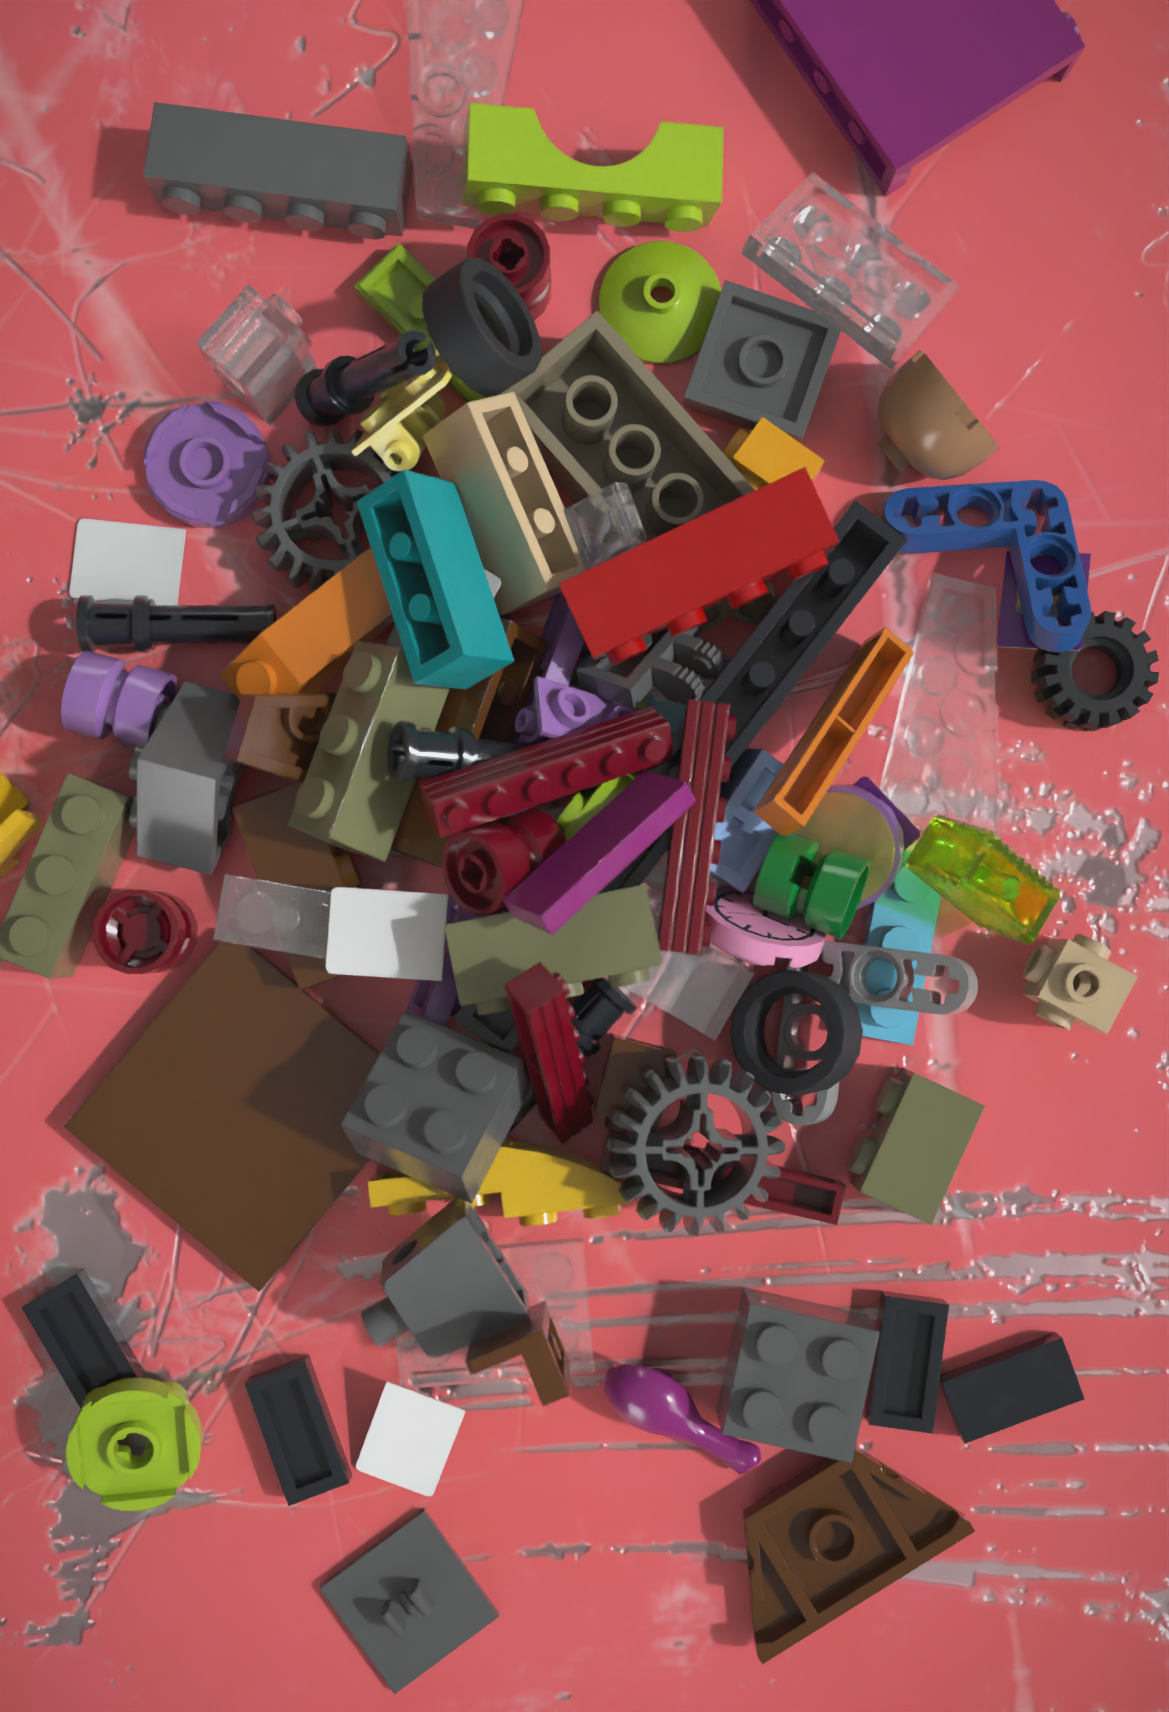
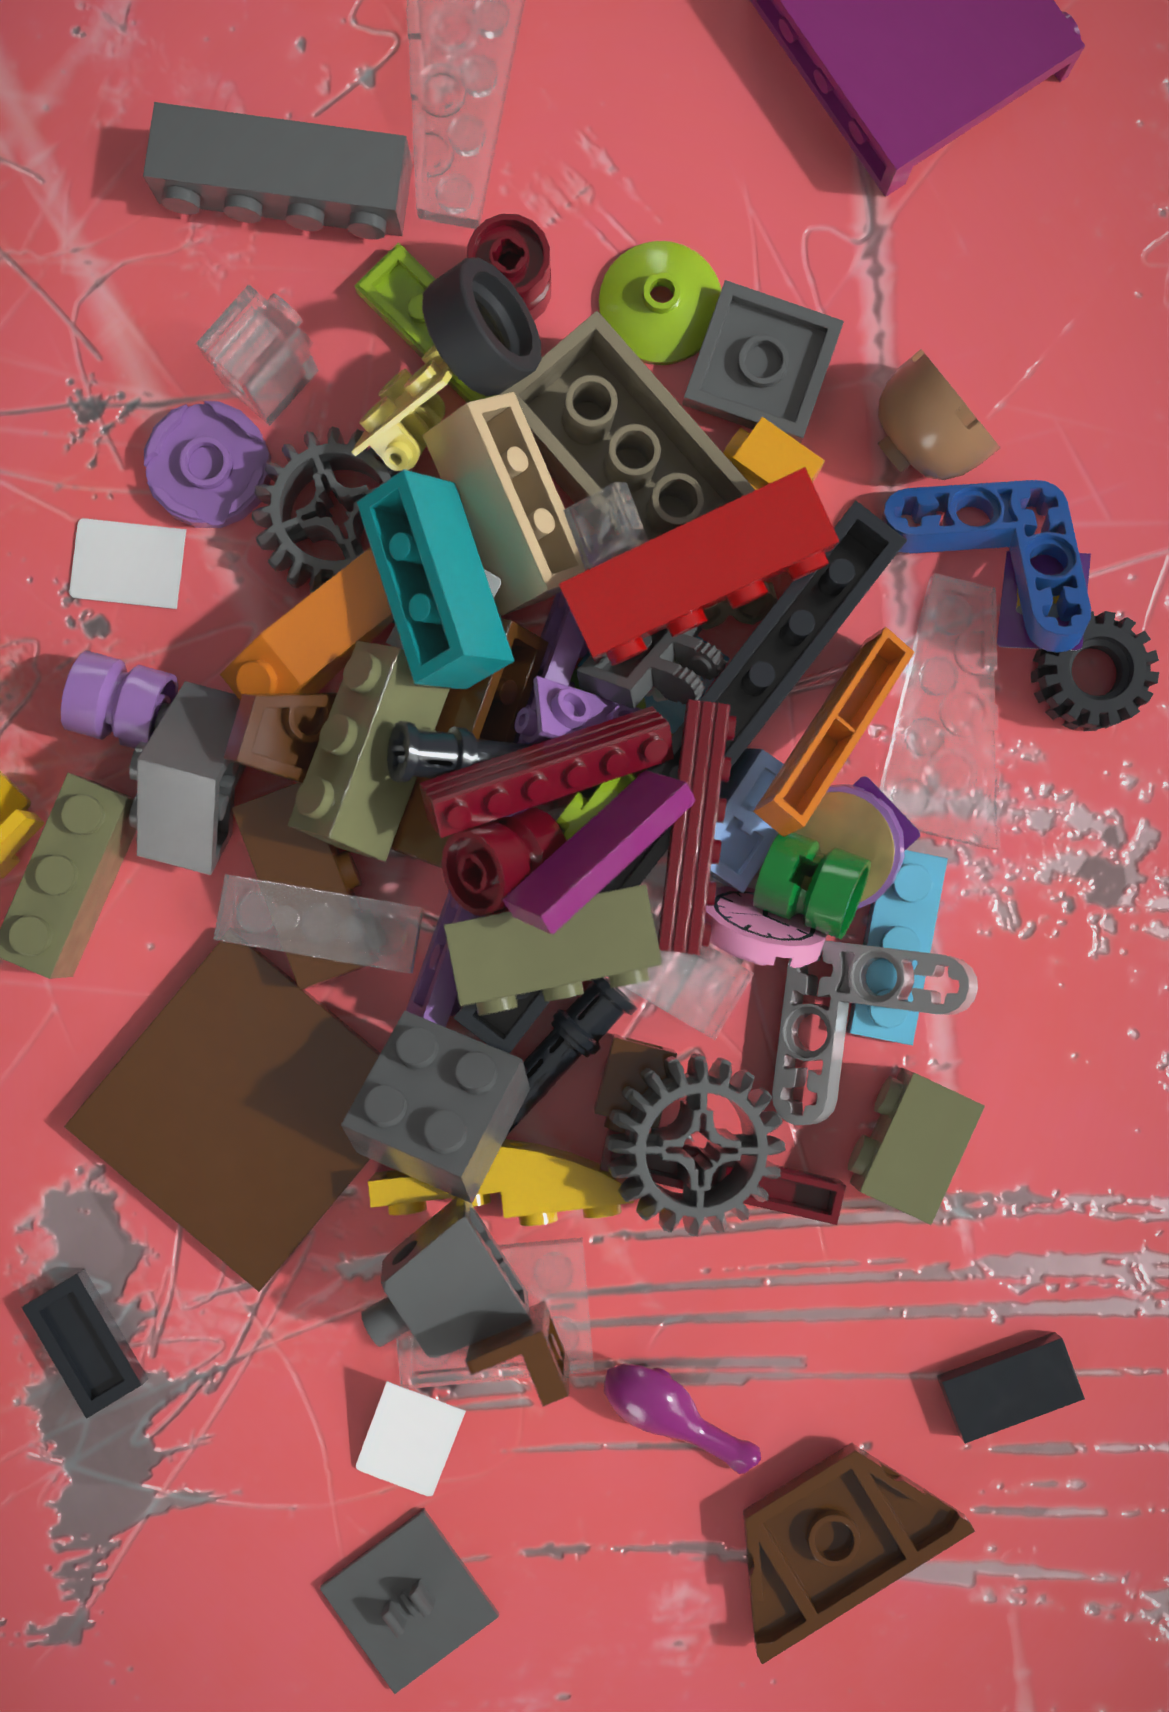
(140, 1407): lime plate -> none
(144, 932): dark red wheel -> none
(146, 624): black pin -> none
(298, 1430): black tile -> none
(350, 383): black pin -> none
(386, 933): white sticker -> none
(517, 167): lime arch -> none
(551, 1049): dark red piece -> none
(749, 1025): black tyre -> none
(797, 1375): dark grey brick -> none
(850, 270): clear plate -> none
(907, 1362): black tile -> none
(983, 878): clear neon green brick -> none
(1076, 984): tan brick -> none

